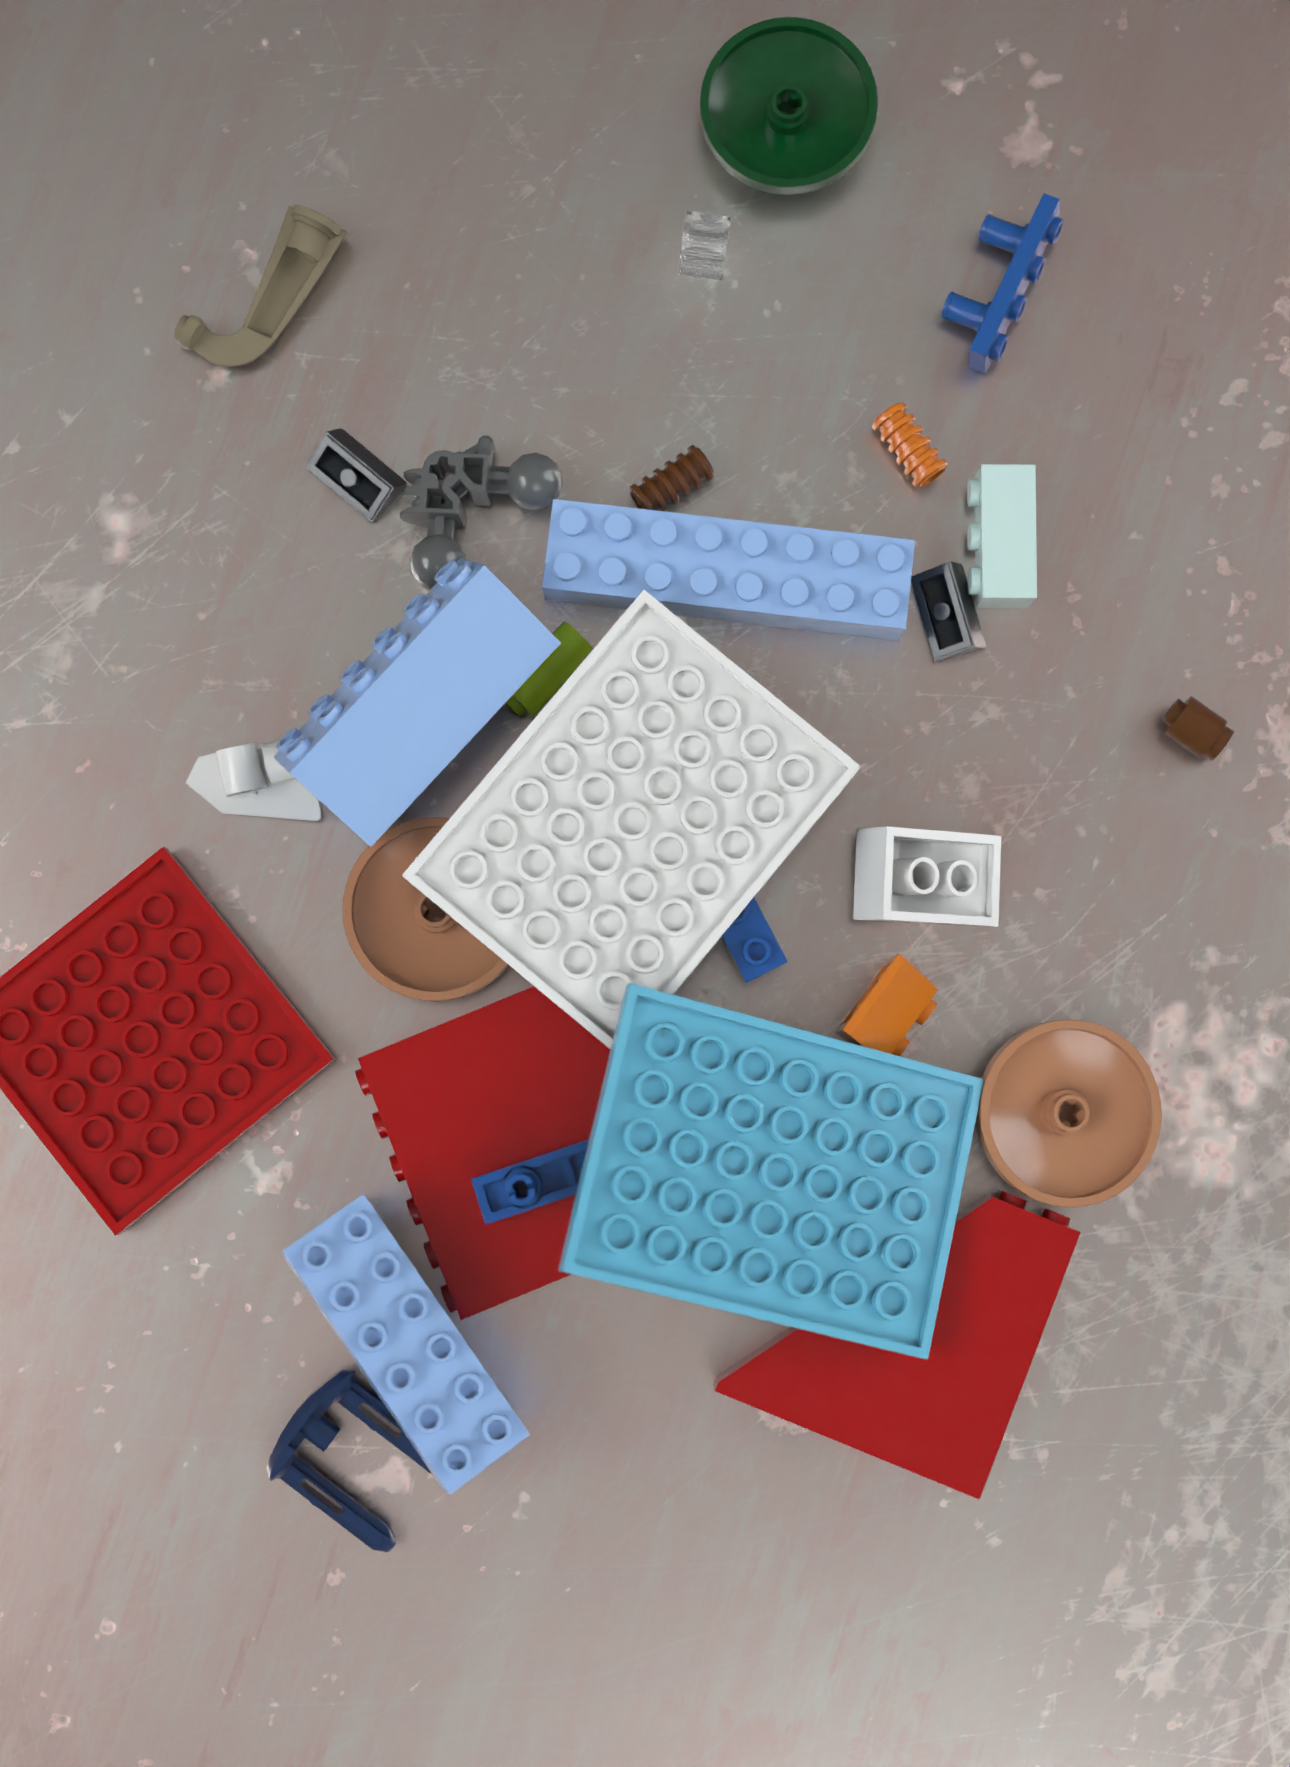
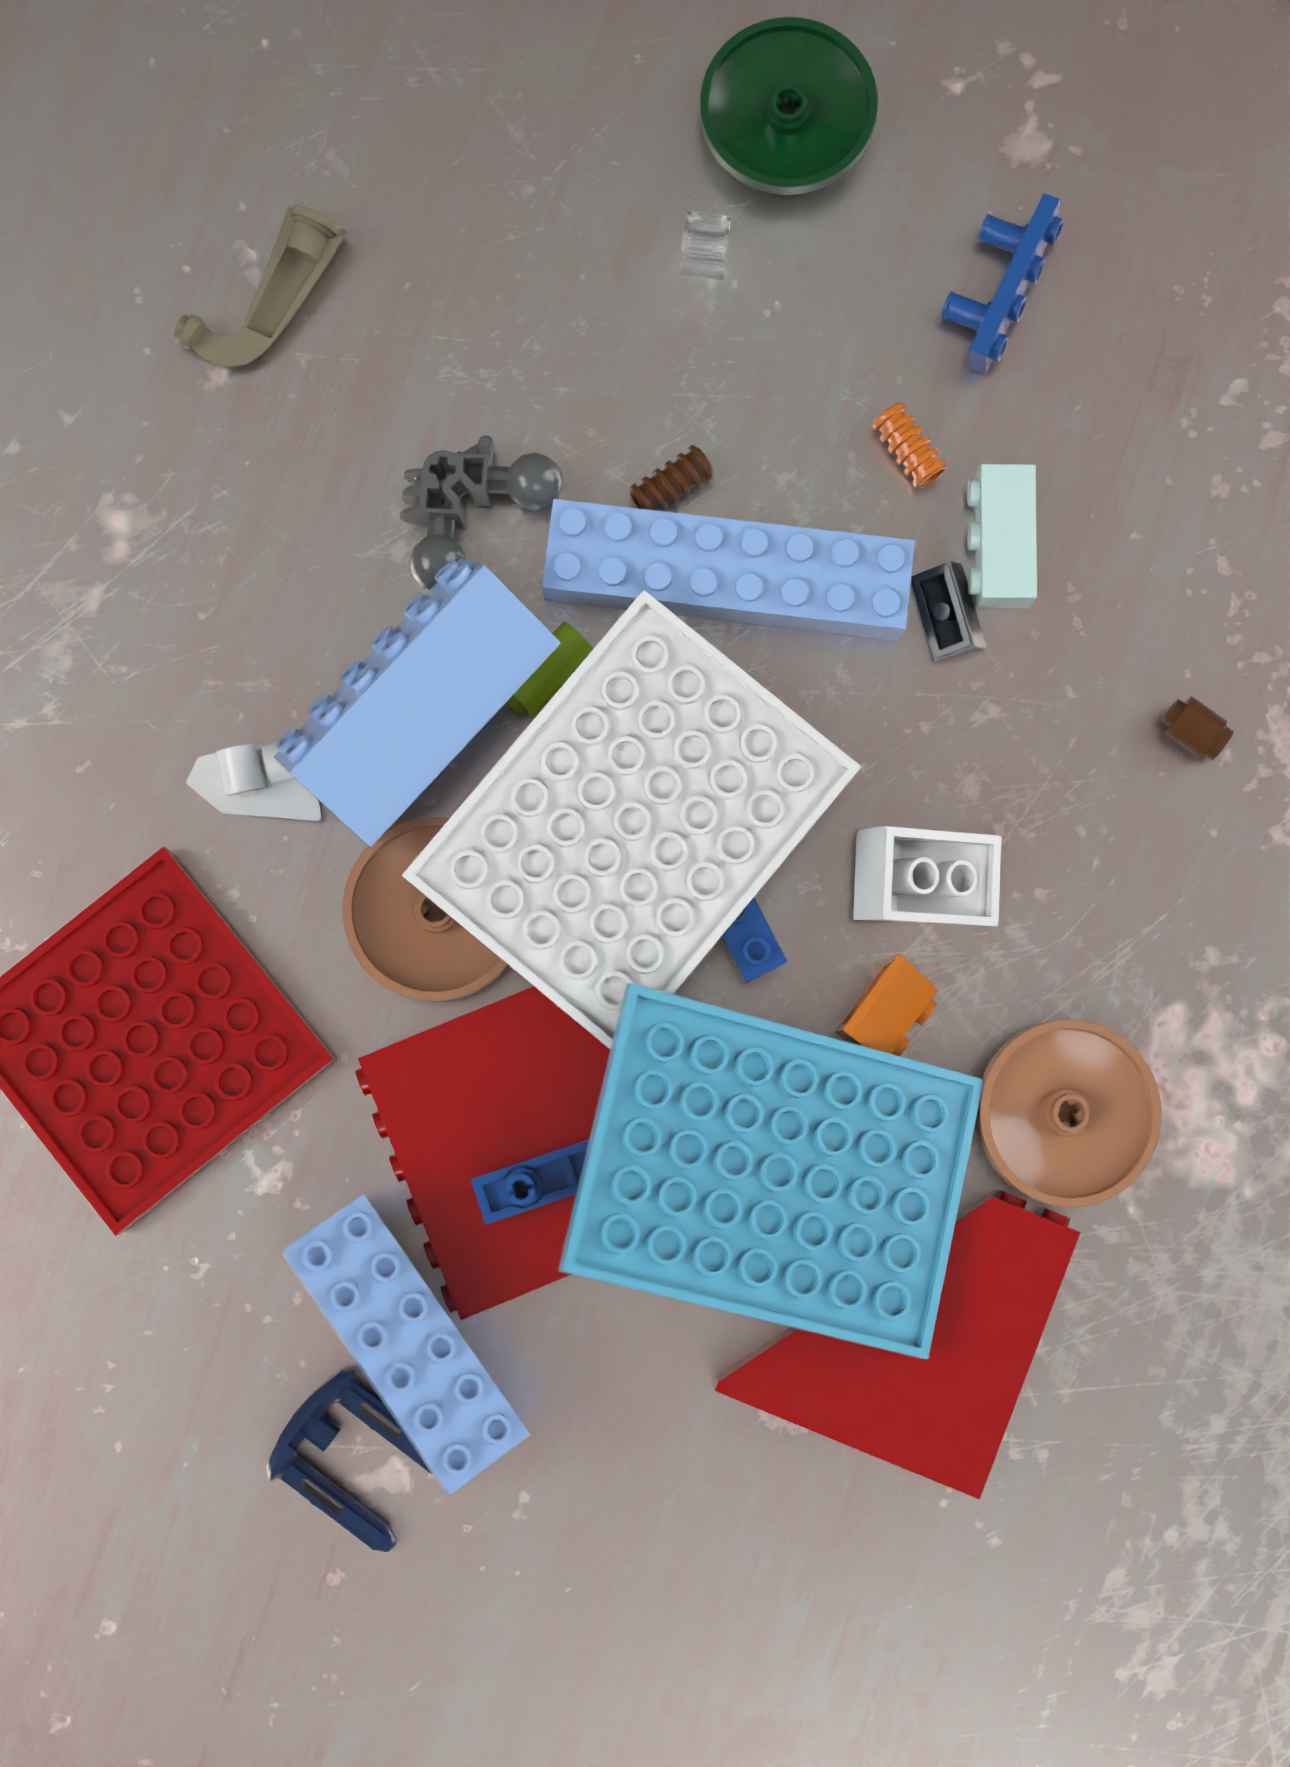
(355, 474): black slope -> none

